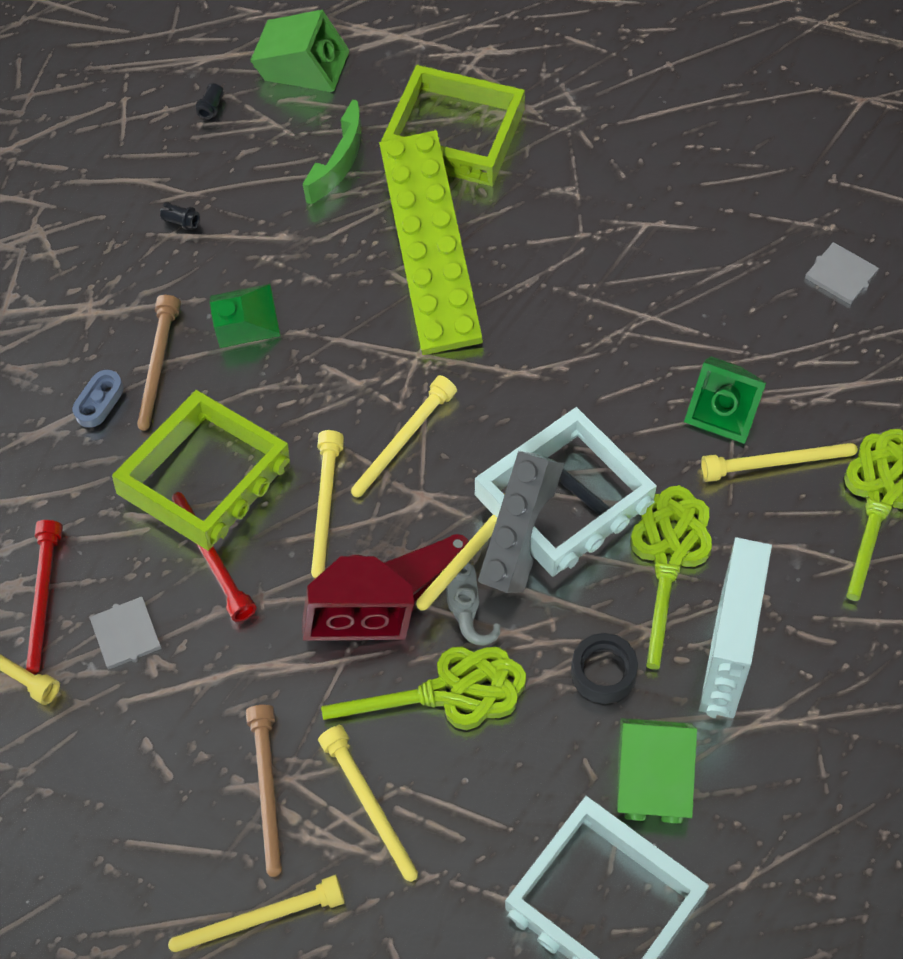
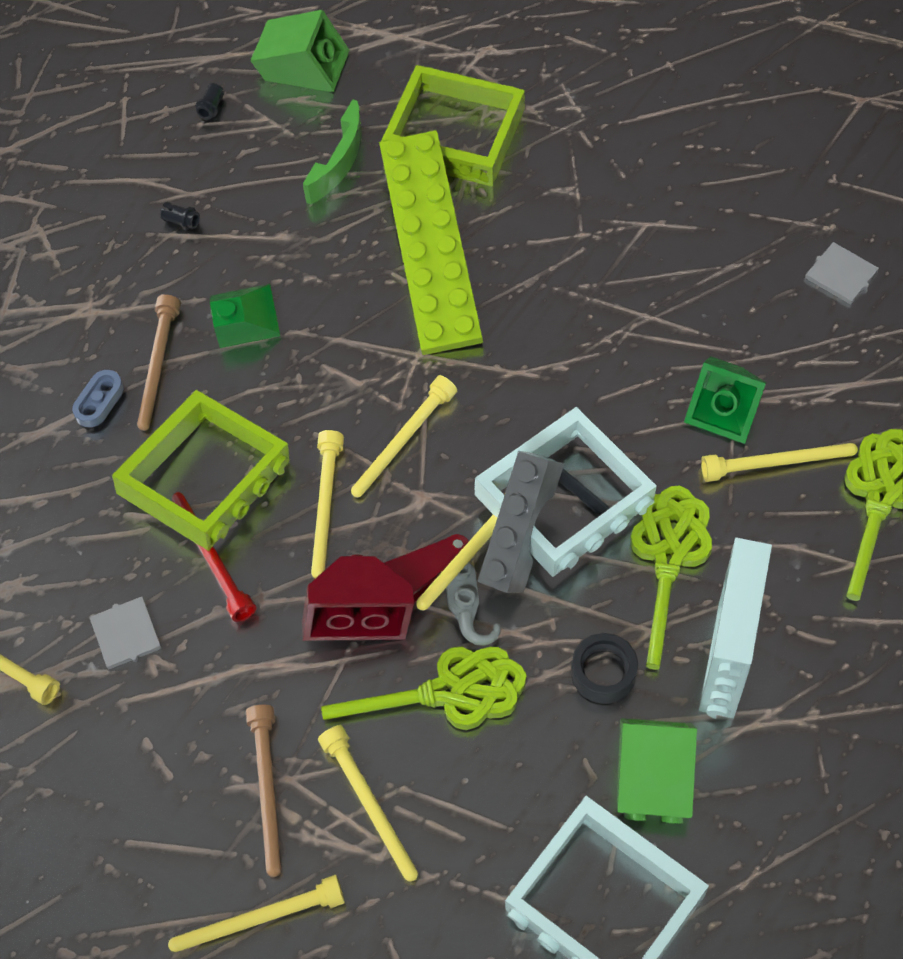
(47, 535): red piece -> none

